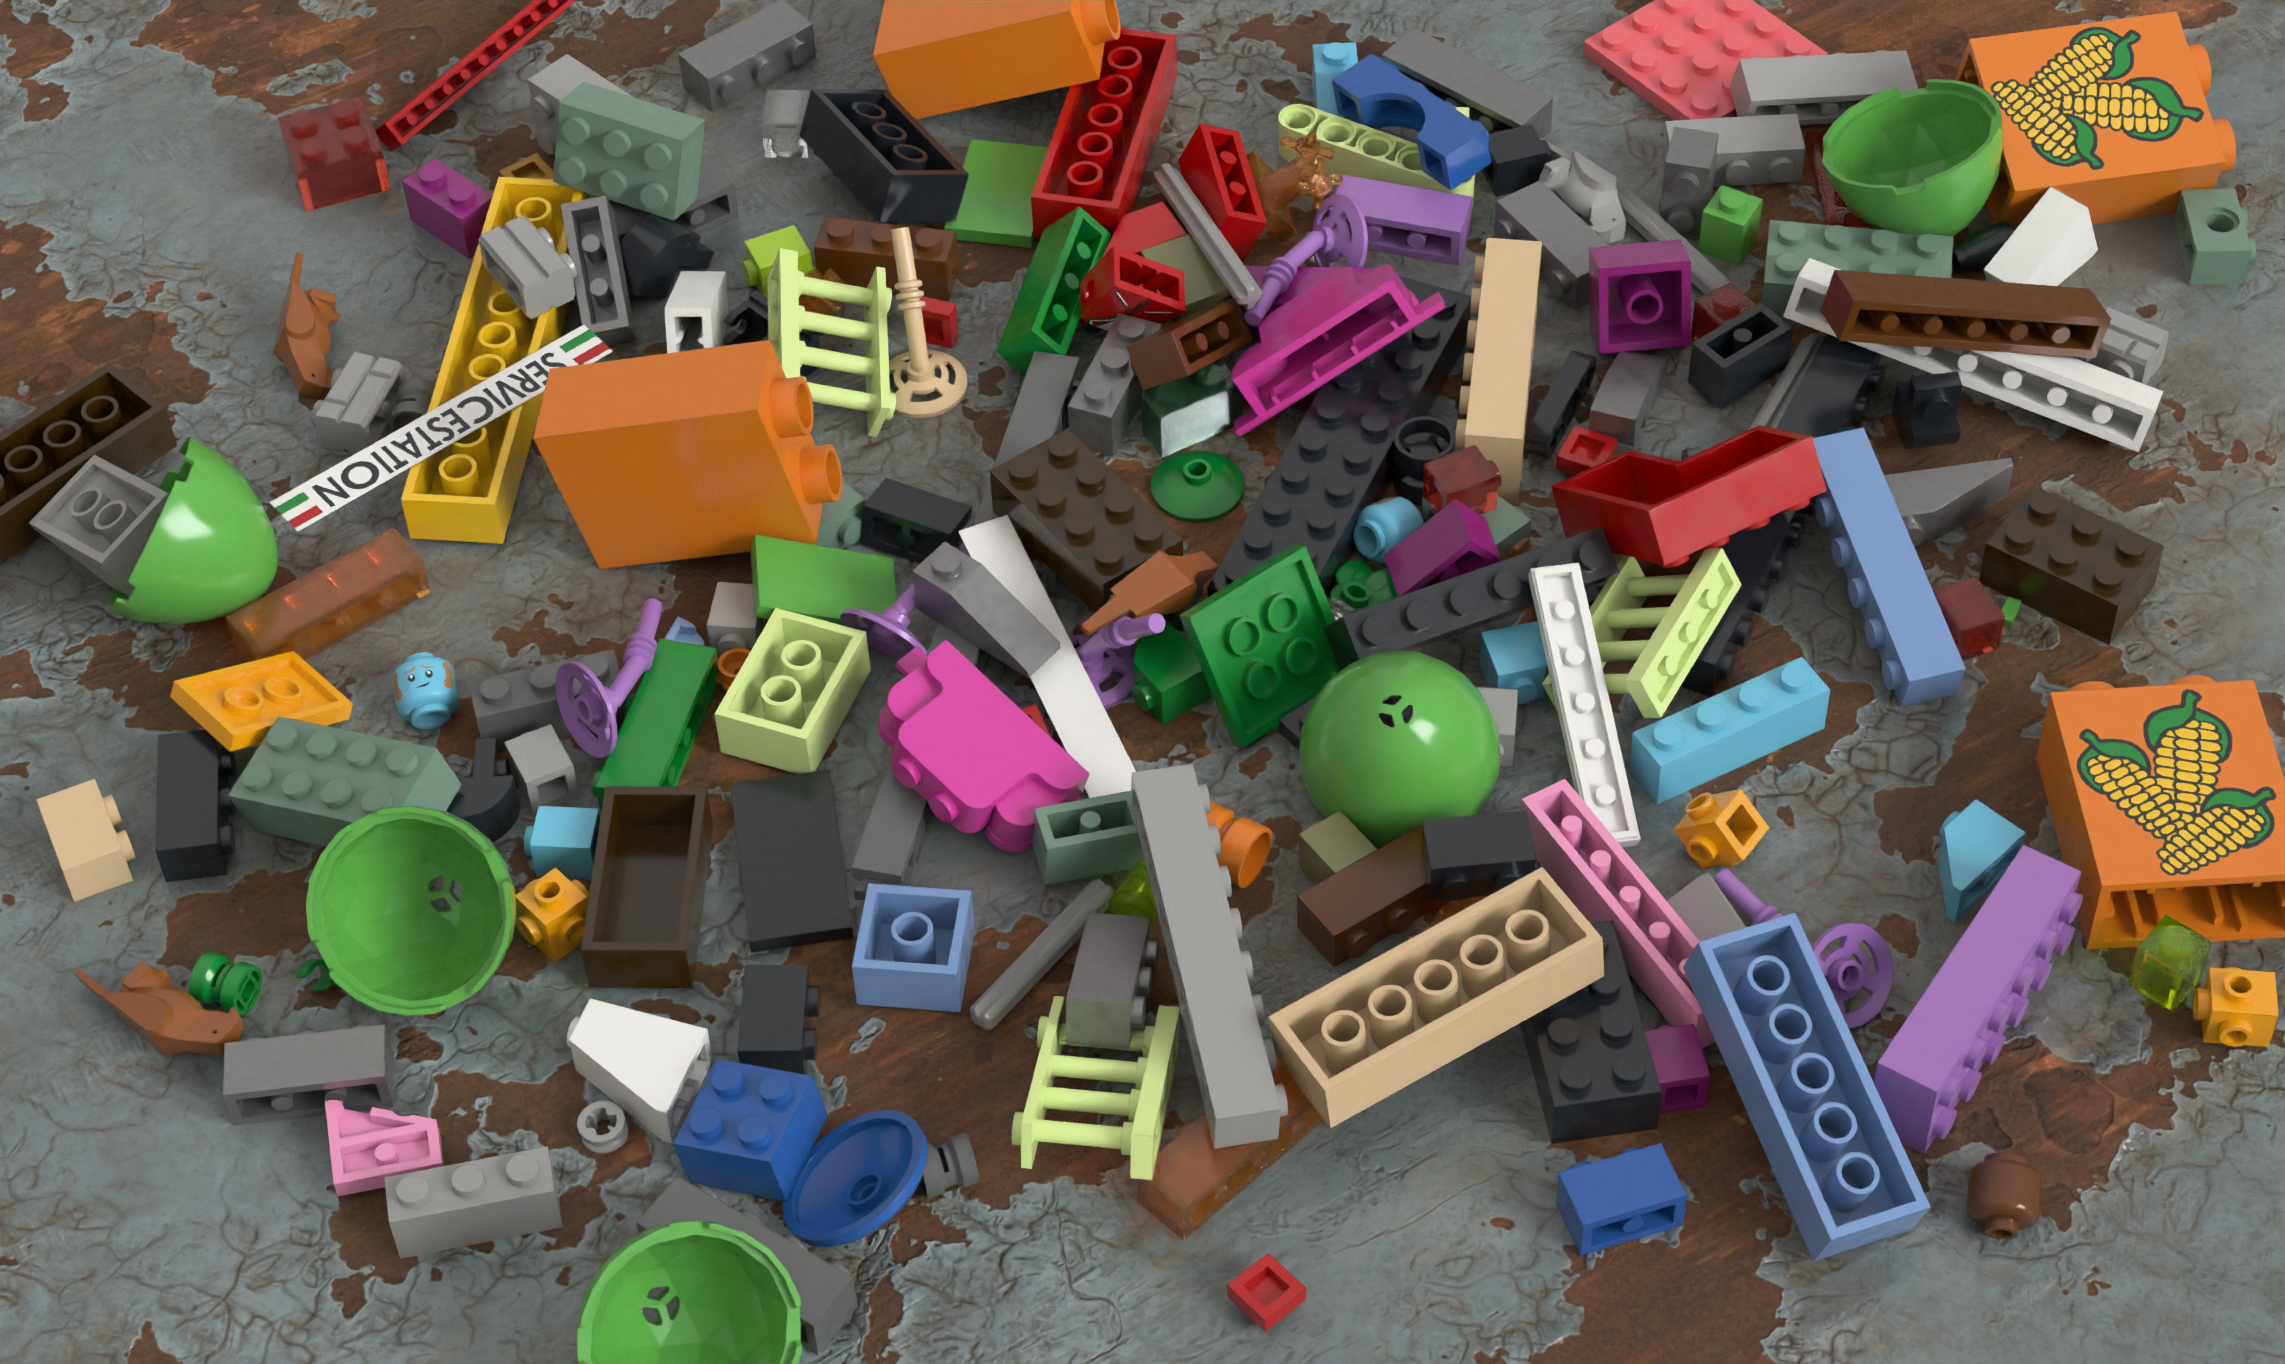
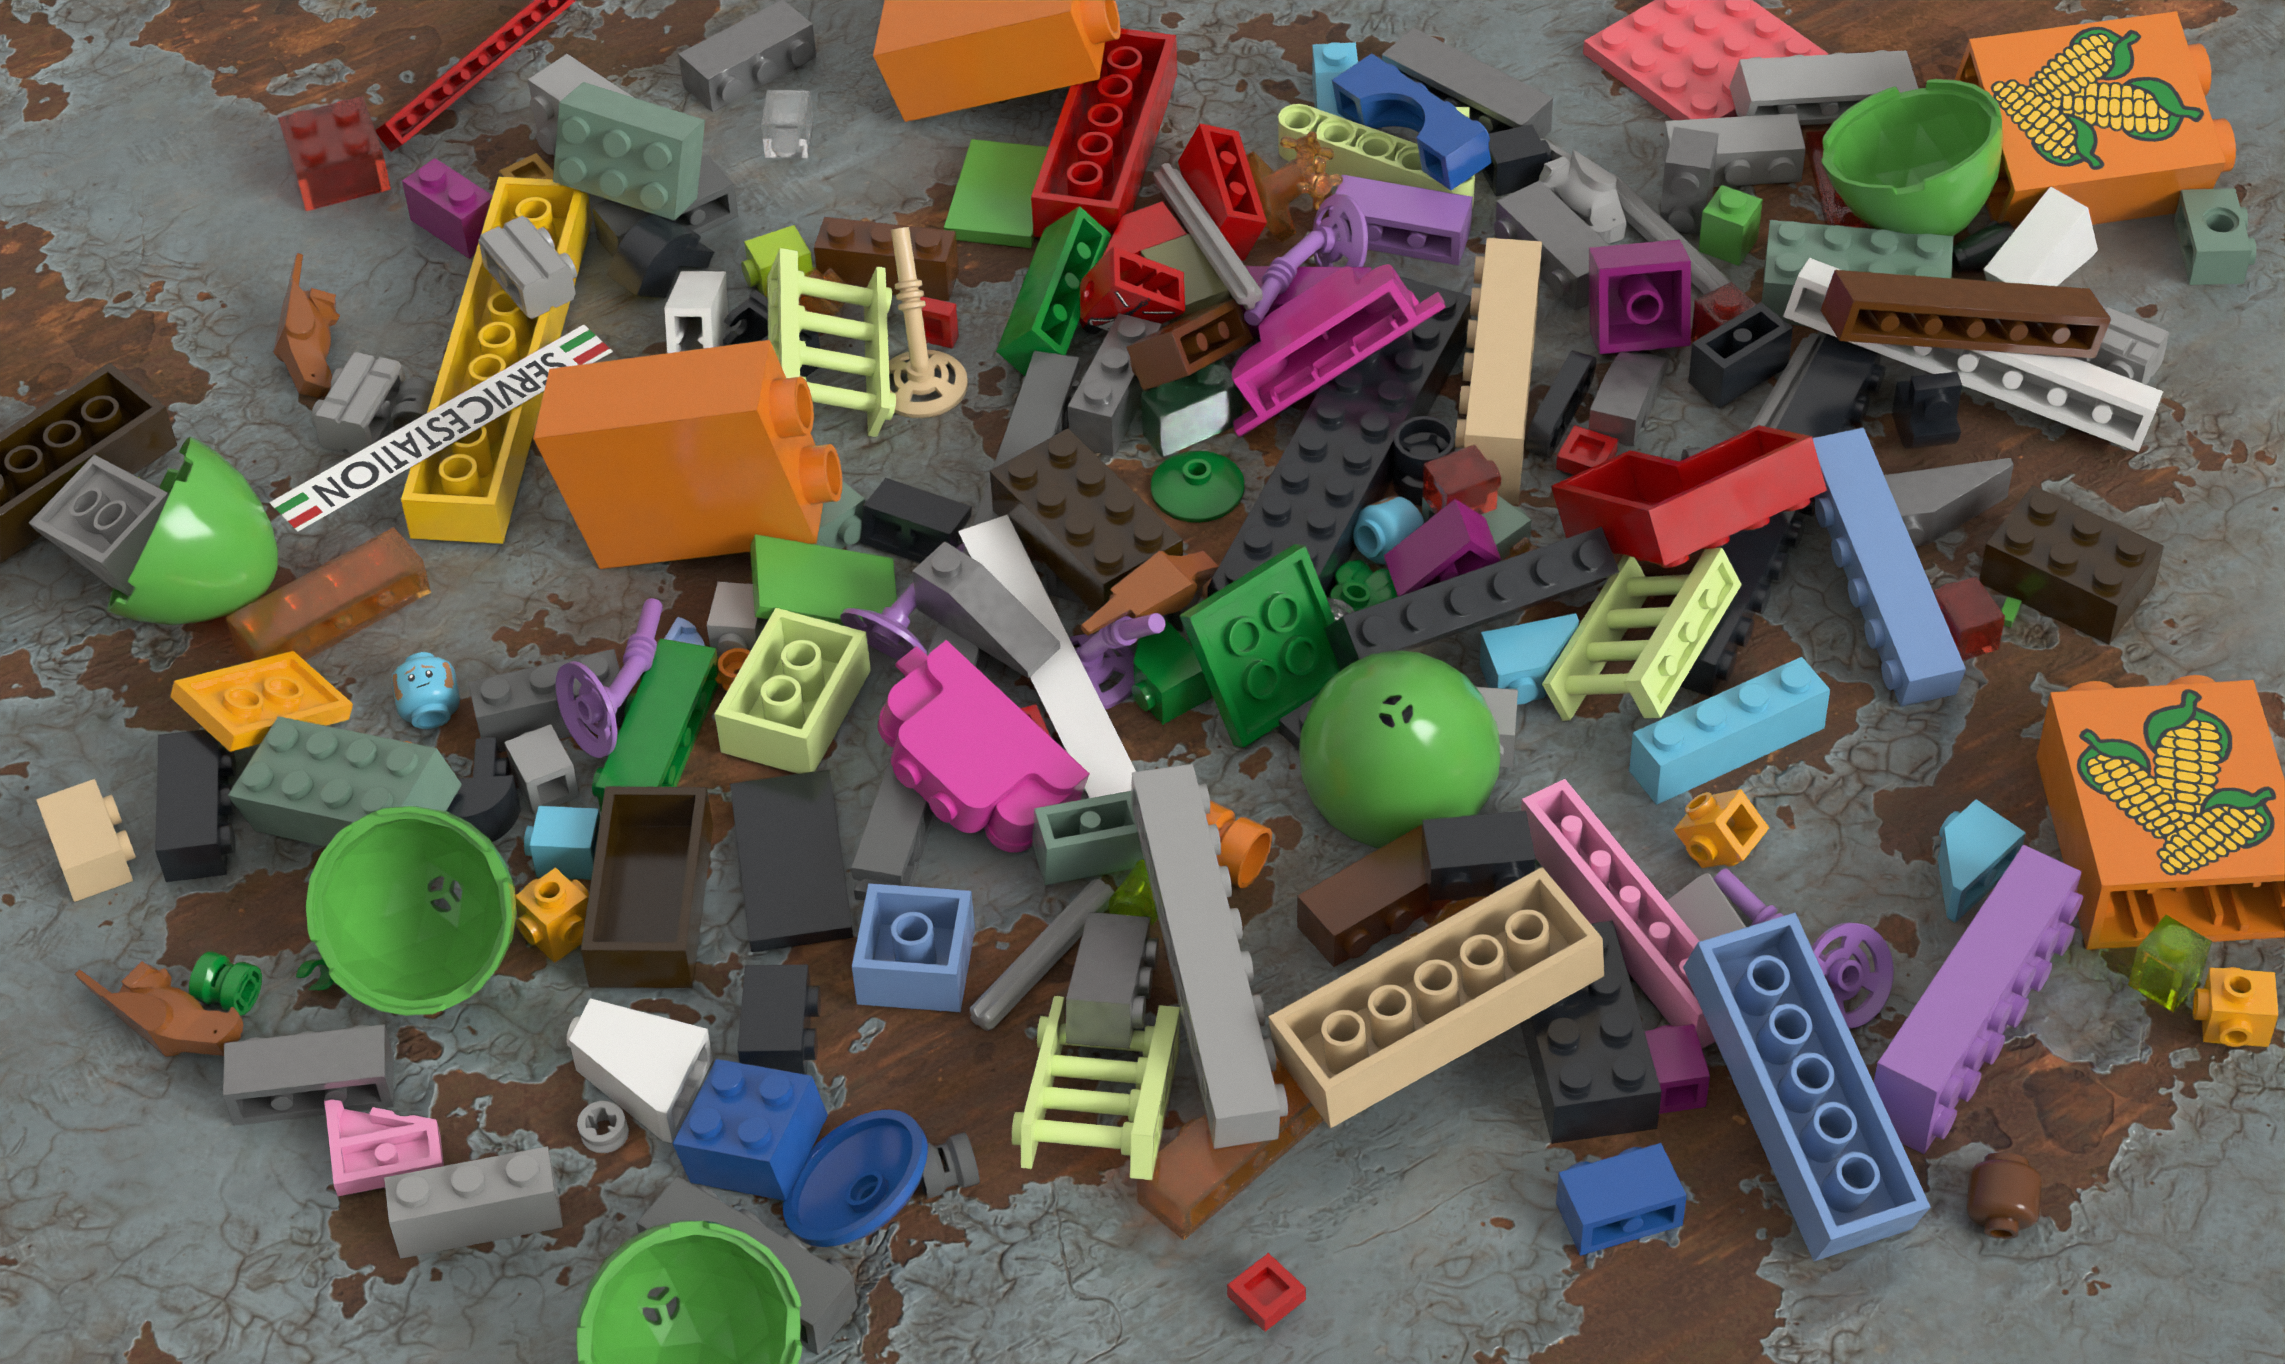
(599, 268): flat silver brick -> none
(883, 156): black brick -> none
(1331, 847): olive brick -> none
(1583, 698): white tile -> none

